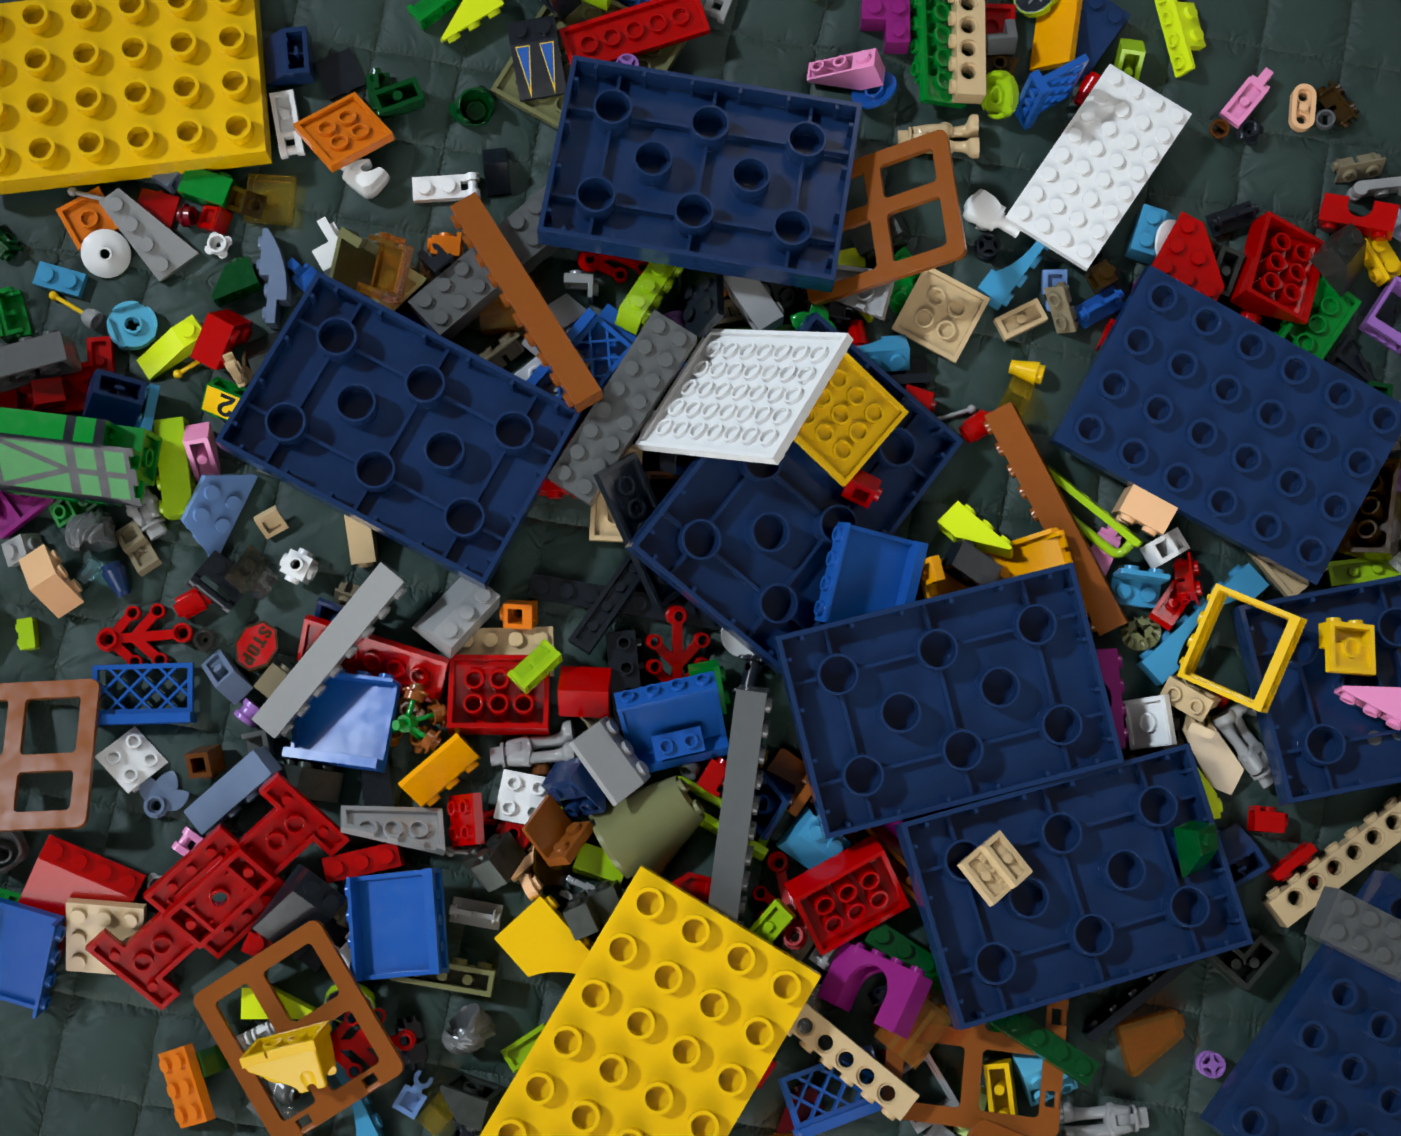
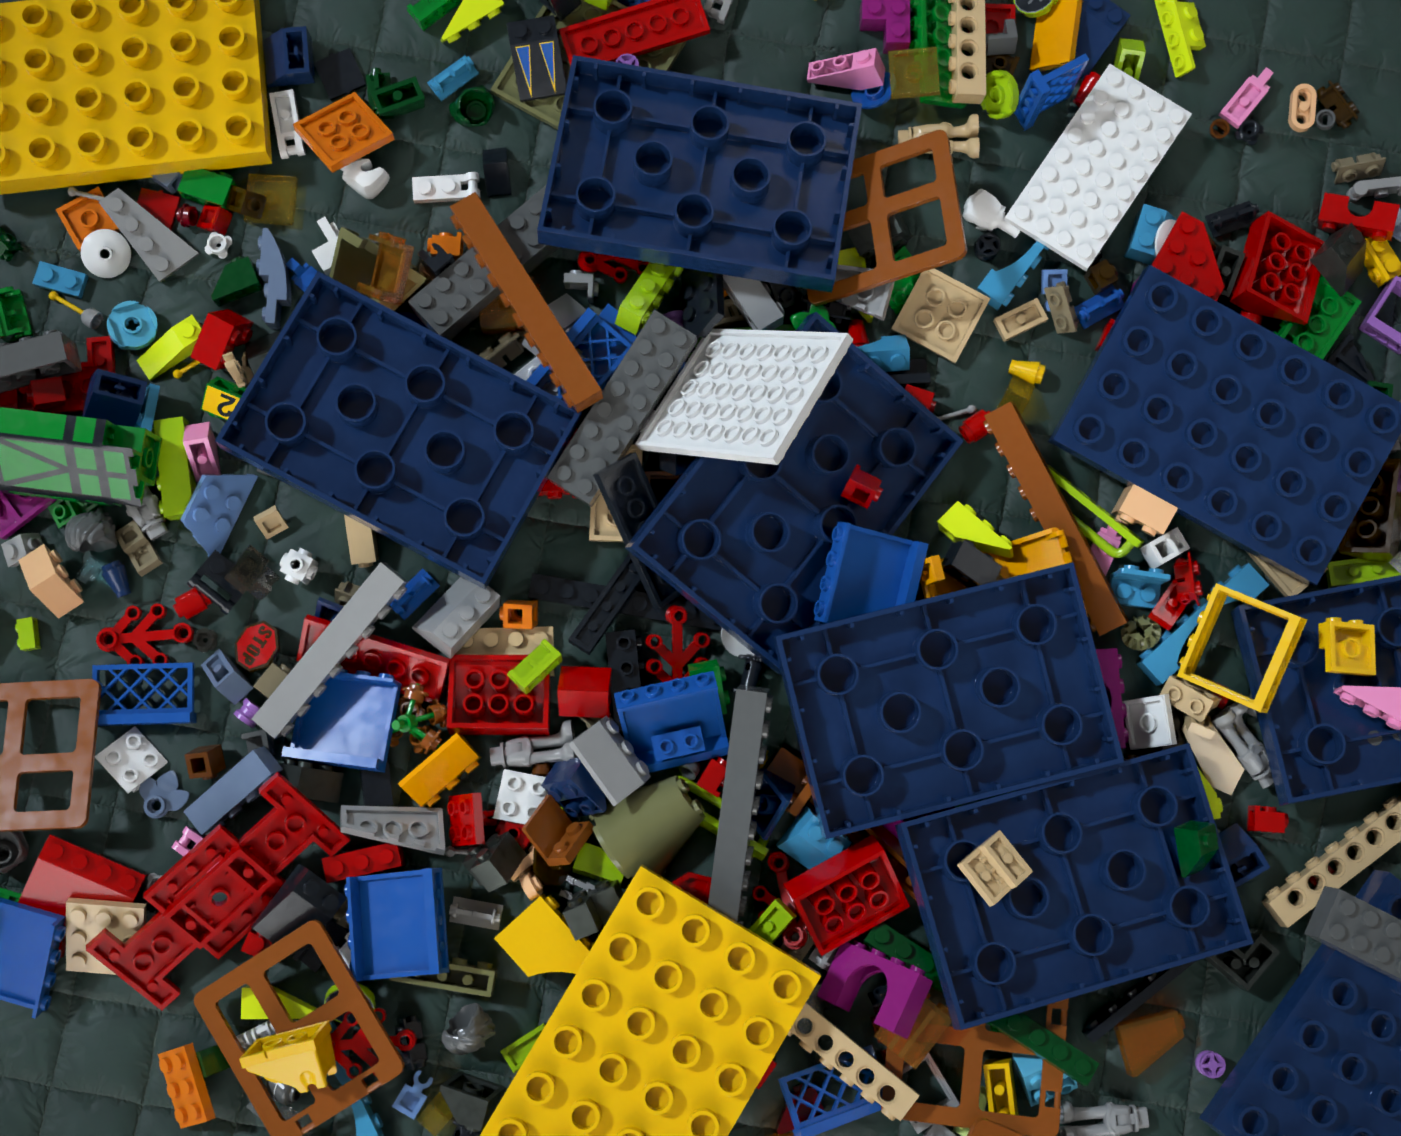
(418, 590): none -> blue hinge
(453, 77): none -> dark azure hinge
(849, 421): yellow plate -> none
(914, 73): none -> clear yellow plate
(1299, 856): red plate -> none

